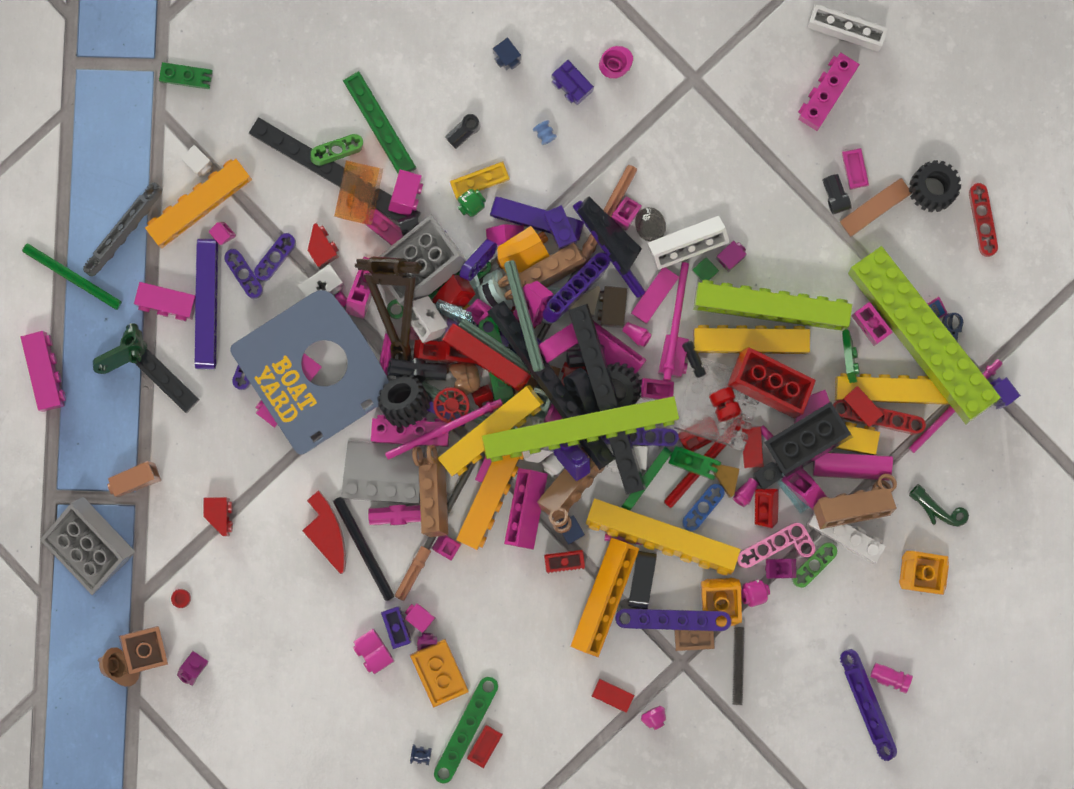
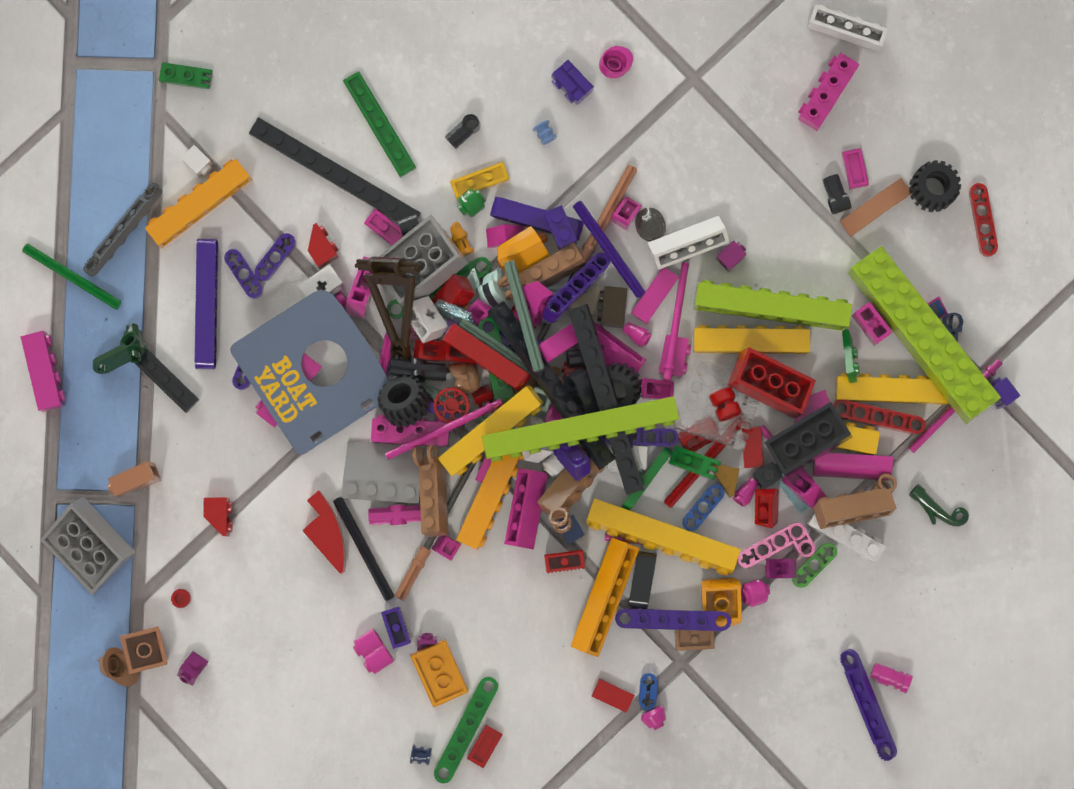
(165, 301): dark pink brick -> none
(222, 233): dark pink slope -> none
(321, 149): bright green beam -> none
(358, 192): clear orange slope -> none
(405, 192): dark pink brick -> none
(419, 617): dark pink brick -> none
(459, 237): none -> light orange piece
(478, 260): dark purple beam -> none
(506, 54): dark blue brick -> none
(616, 240): black wing -> none
(643, 690): none -> blue beam
(694, 359): black axle -> none
(705, 270): green tile -> none
(738, 666): clear smoke axle -> none
(863, 406): red tile -> none
(924, 572): light orange slope -> none

